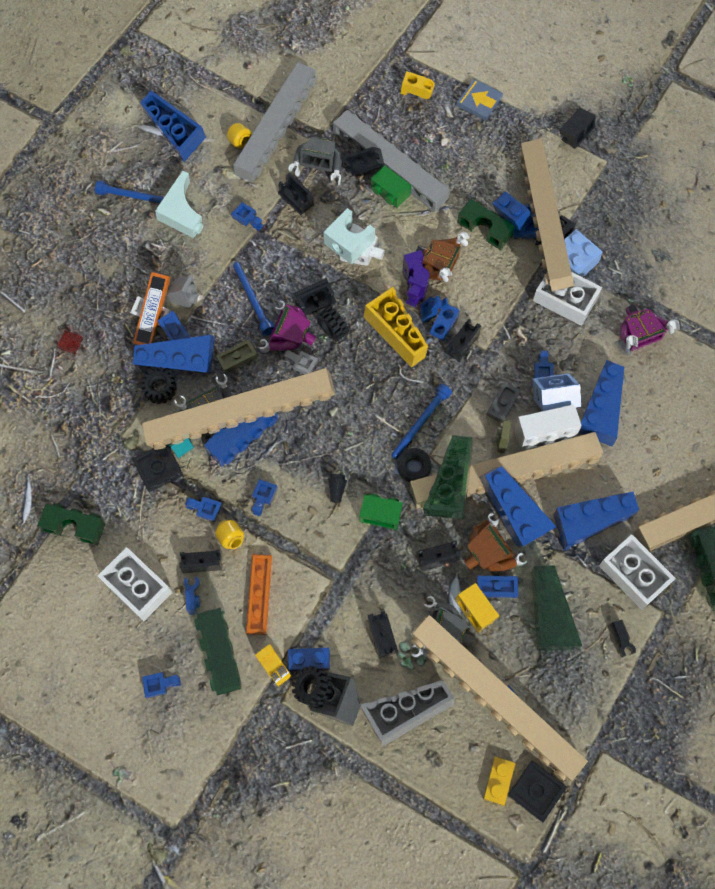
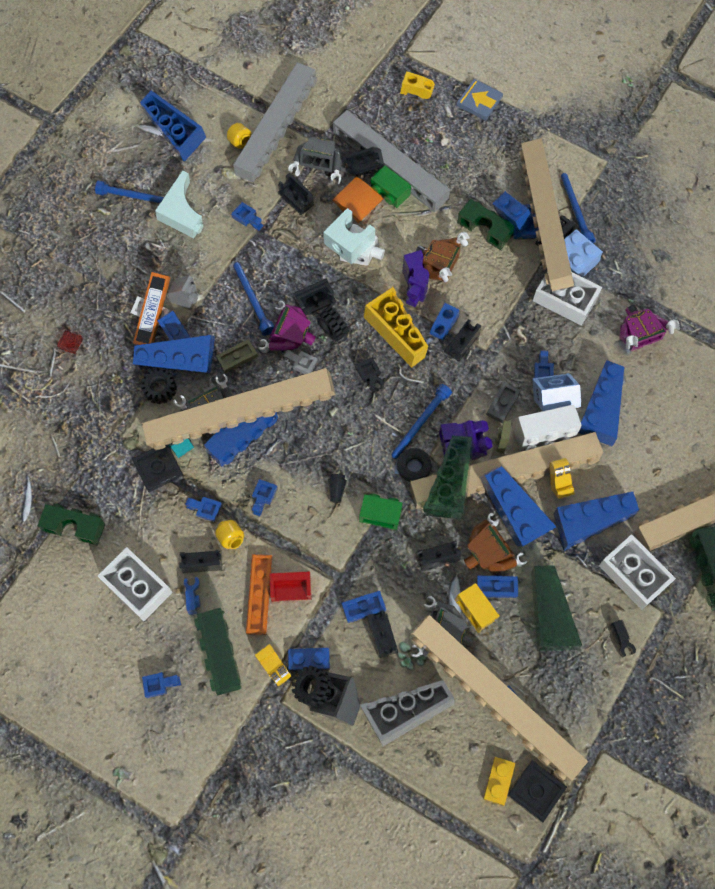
(290, 586): none -> red panel
(358, 198): none -> orange slope
(363, 606): none -> blue plate
(369, 372): none -> black plate
(430, 307): blue plate -> none
(468, 429): none -> dark purple hips
(560, 478): none -> yellow leg
(576, 209): none -> blue piece
(578, 127): black hinge -> none

